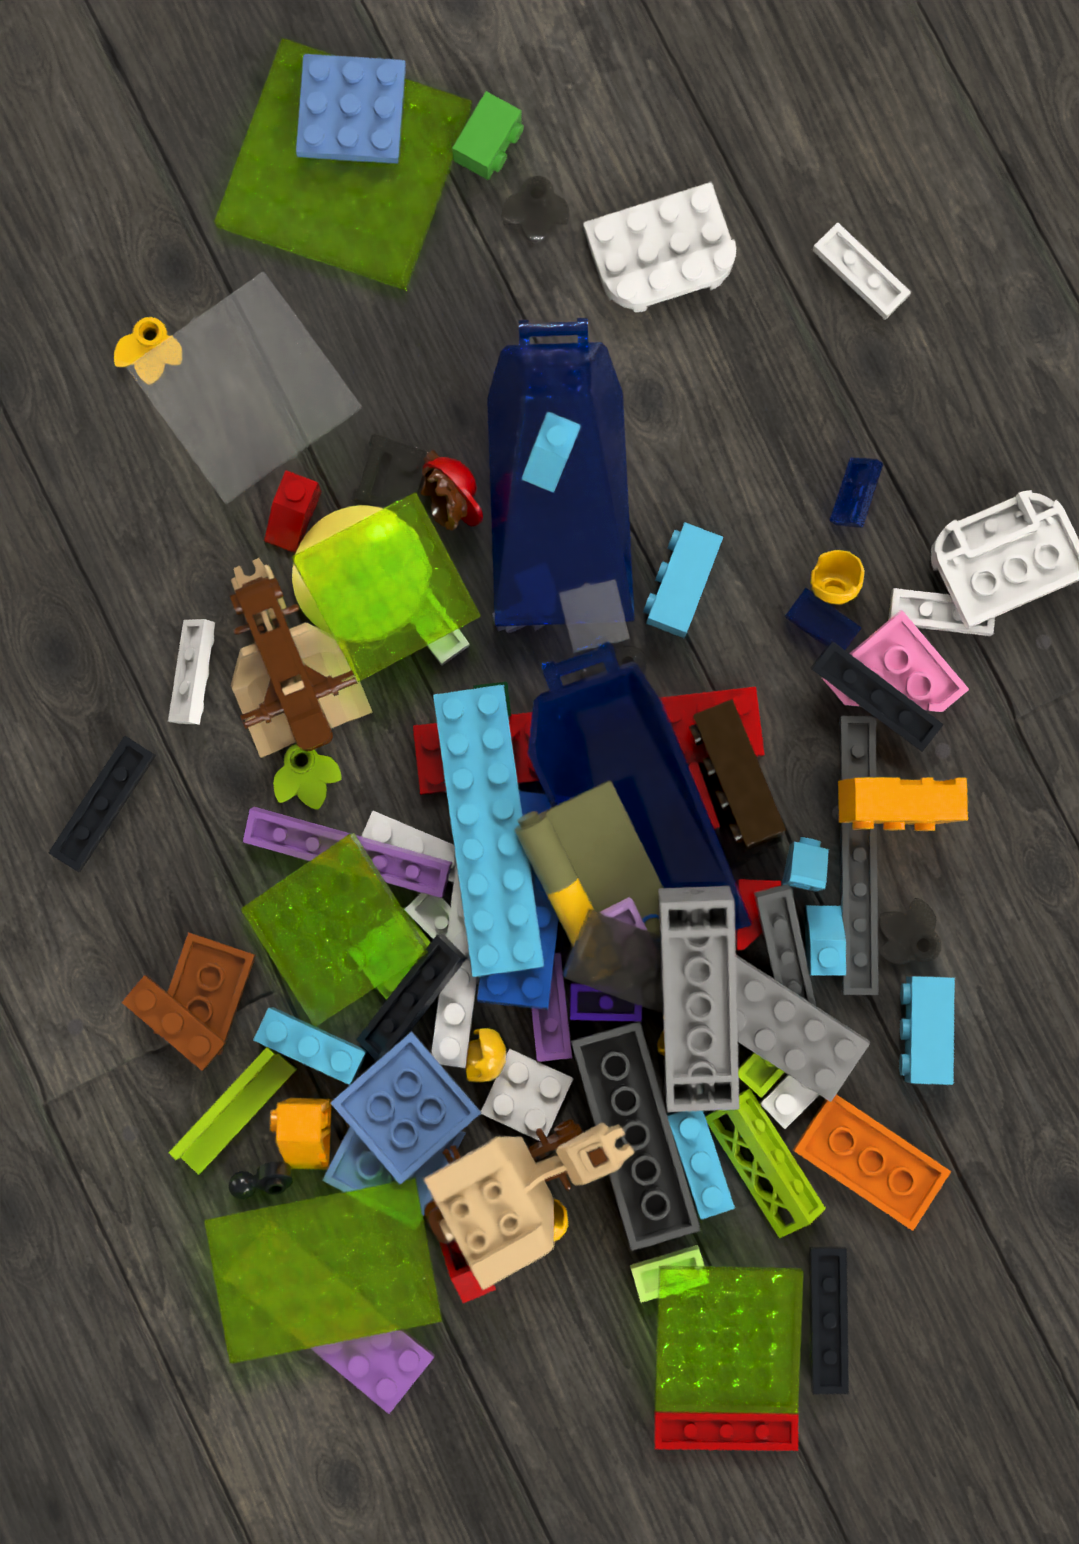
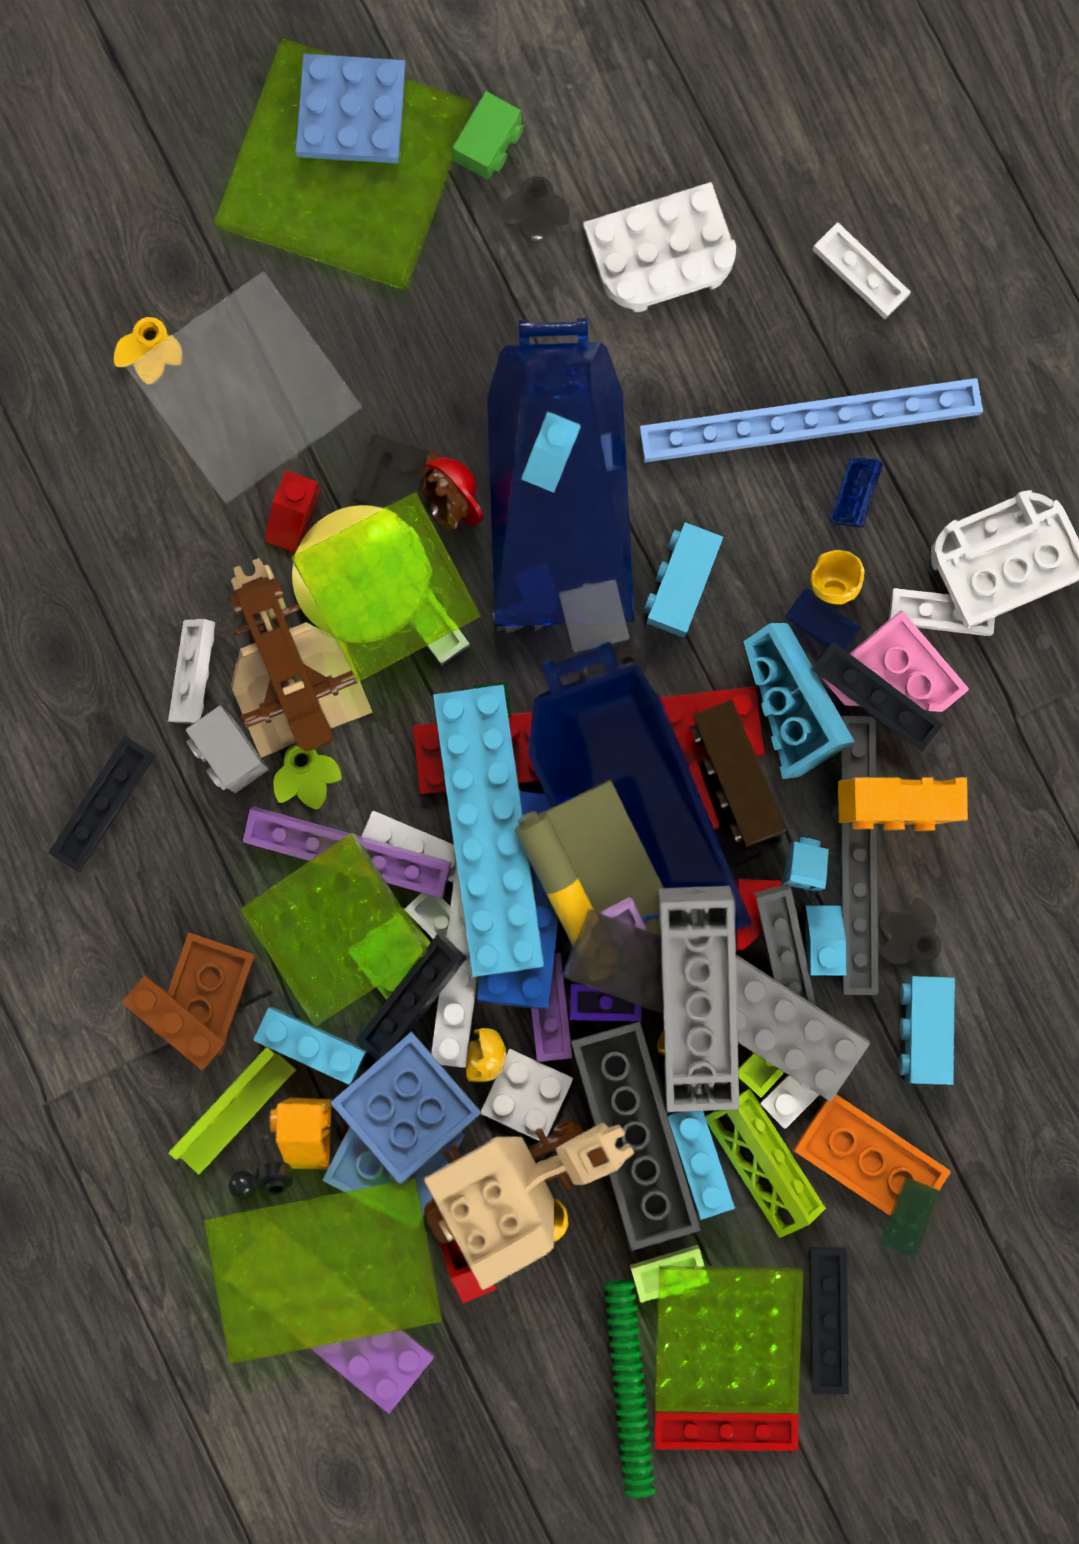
(226, 749): none -> light grey brick
(629, 1389): none -> green piece
(796, 703): none -> medium azure wedge
(810, 420): none -> light blue plate
(909, 1217): none -> clear green plate

